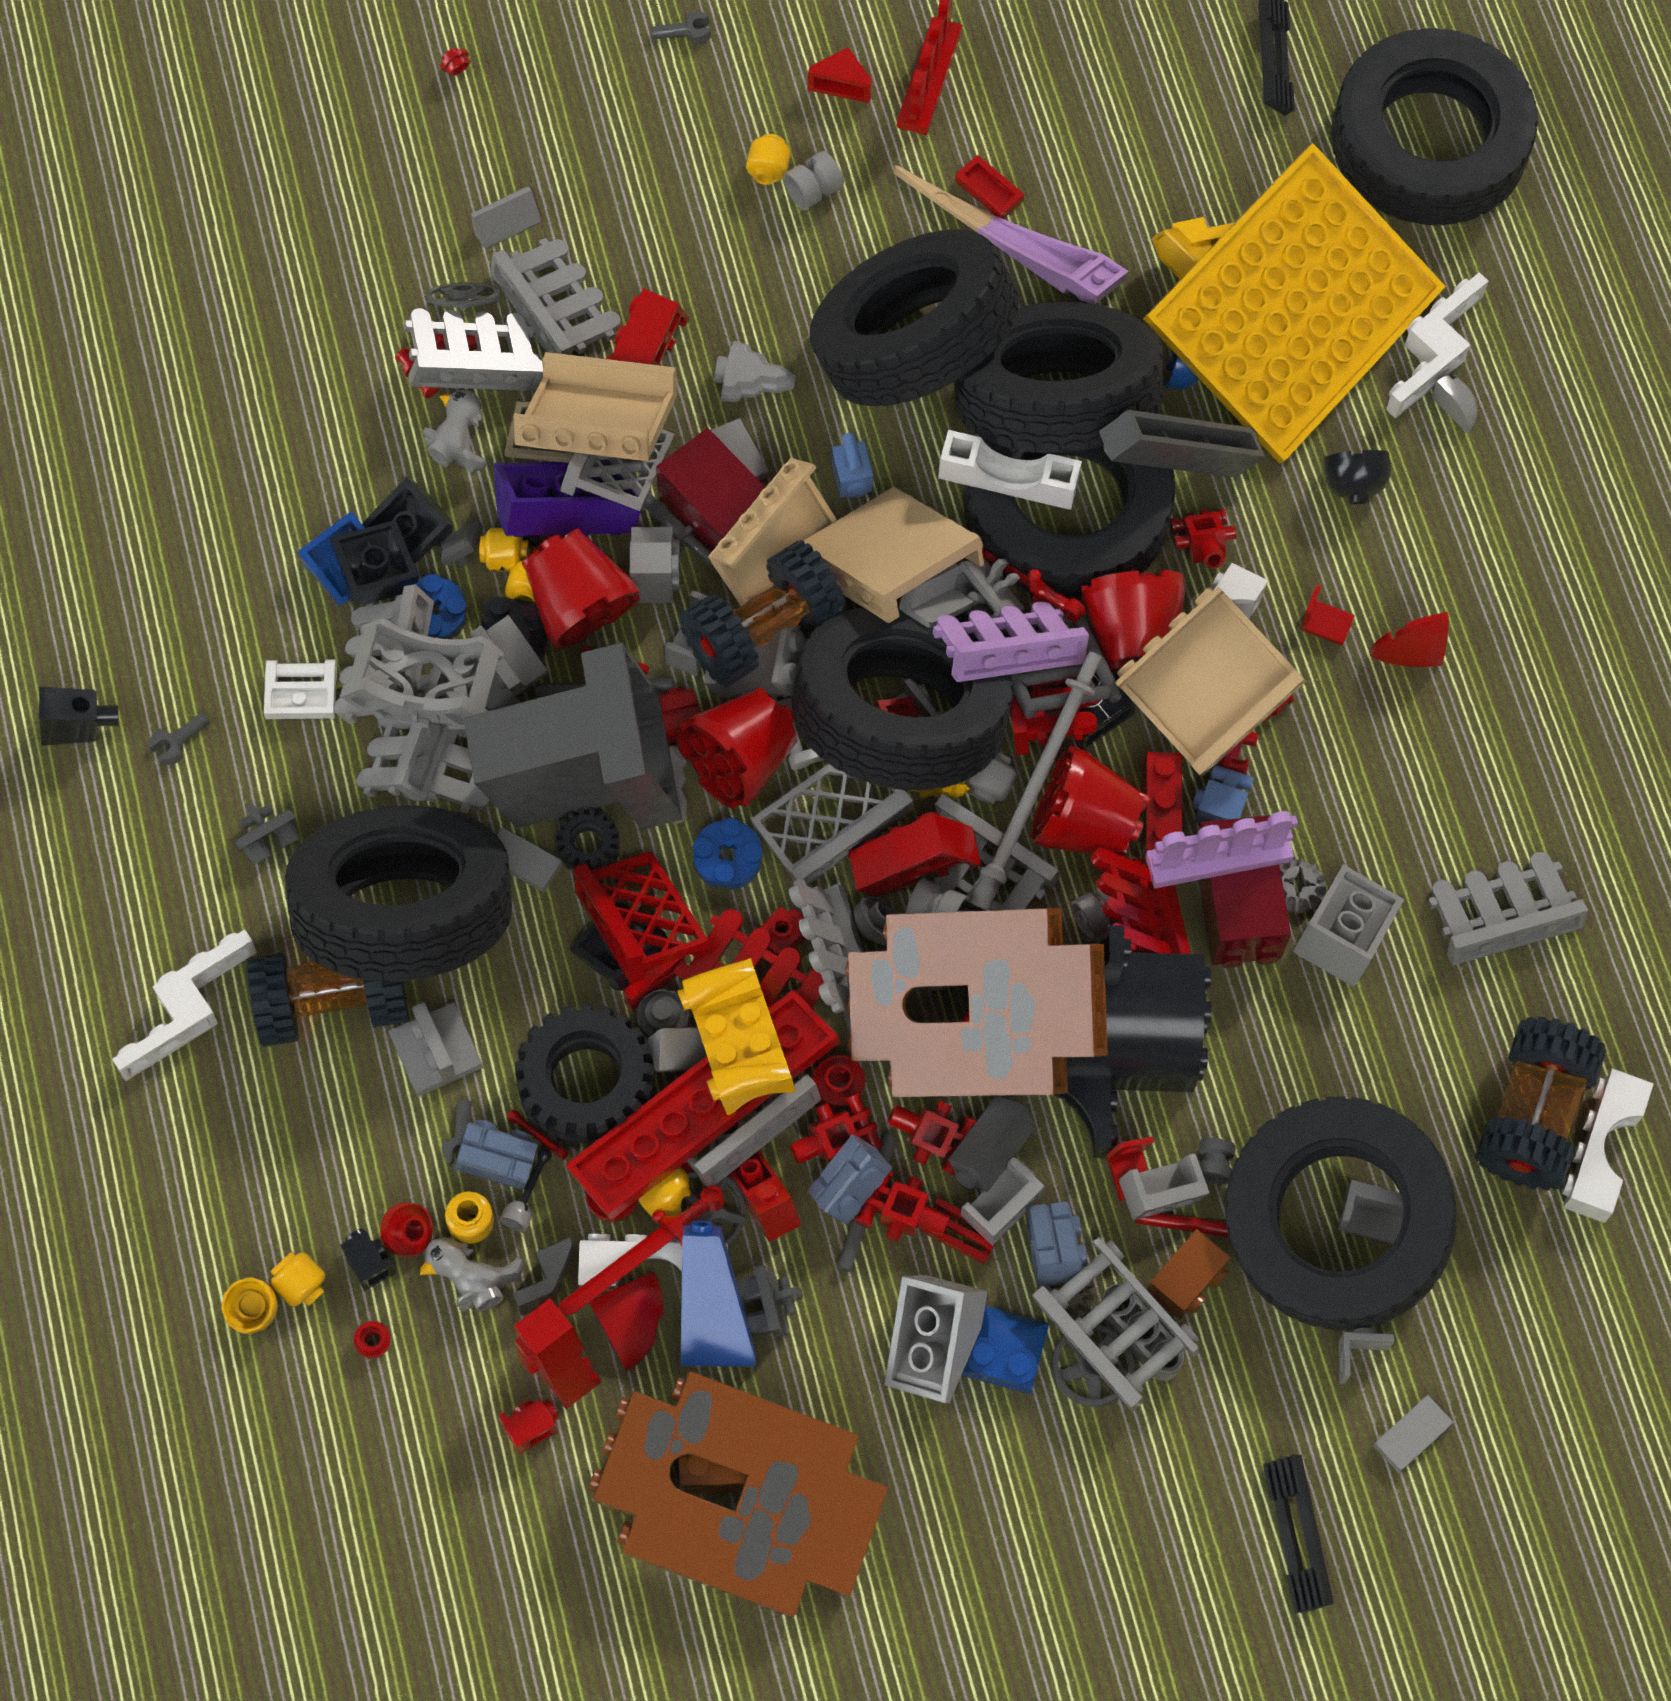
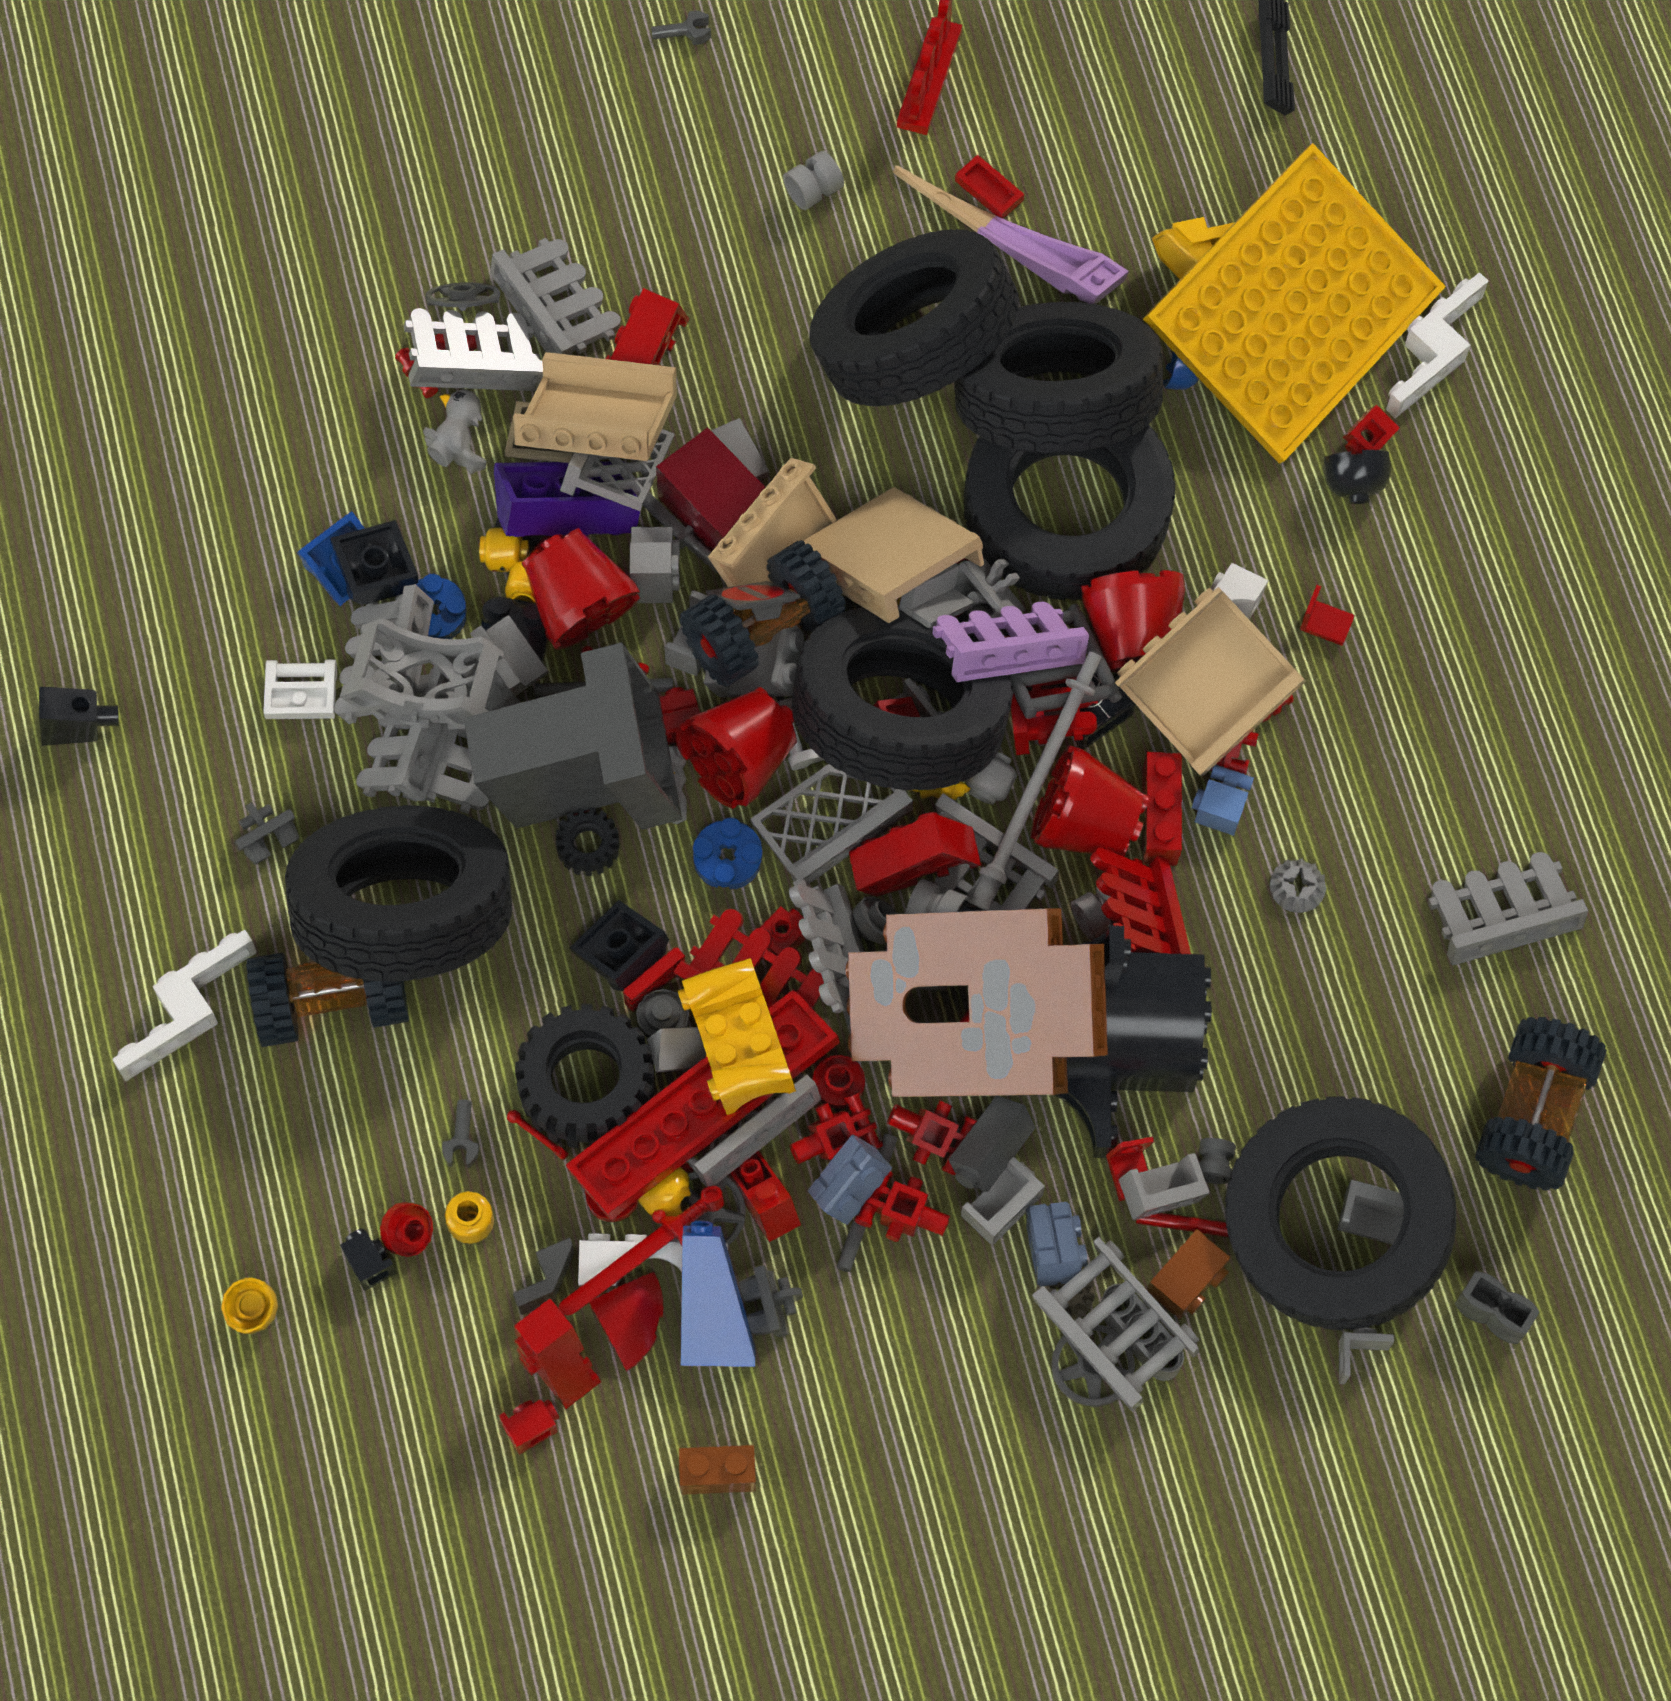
(176, 739): dark grey bar -> none
(297, 1279): yellow head -> none
(372, 1328): red plate -> none
(417, 516): black slope -> none
(435, 1048): light grey bracket -> none
(455, 61): red plate -> none
(460, 544): dark grey piece -> none
(475, 1281): light grey animal -> none
(496, 1154): sand blue brick -> none
(505, 217): light grey slope -> none
(517, 1213): hinge -> none
(529, 861): light grey tile -> none
(615, 930): red fence -> none
(749, 374): light grey rock -> none
(762, 597): none -> dark grey piece
(768, 158): yellow head -> none
(794, 1518): dark orange panel -> none
(841, 77): red slope -> none
(851, 467): medium blue brick -> none
(933, 1335): light grey slope -> none
(955, 1212): red tile -> none
(1007, 1350): blue slope -> none
(1041, 591): red sword -> none
(1043, 480): white arch -> none
(1181, 443): dark grey brick -> none
(1204, 536): red piece -> none
(1222, 851): lavender fence -> none
(1245, 913): dark red brick -> none
(1308, 1587): black container -> none
(1348, 925): light grey slope -> none
(1377, 425): none -> red brick
(1413, 1433): light grey tile -> none
(1417, 644): red brick -> none
(1445, 65): black tyre -> none
(1456, 401): light grey brick -> none
(1503, 1312): none -> dark grey brick
(1594, 1185): white arch -> none

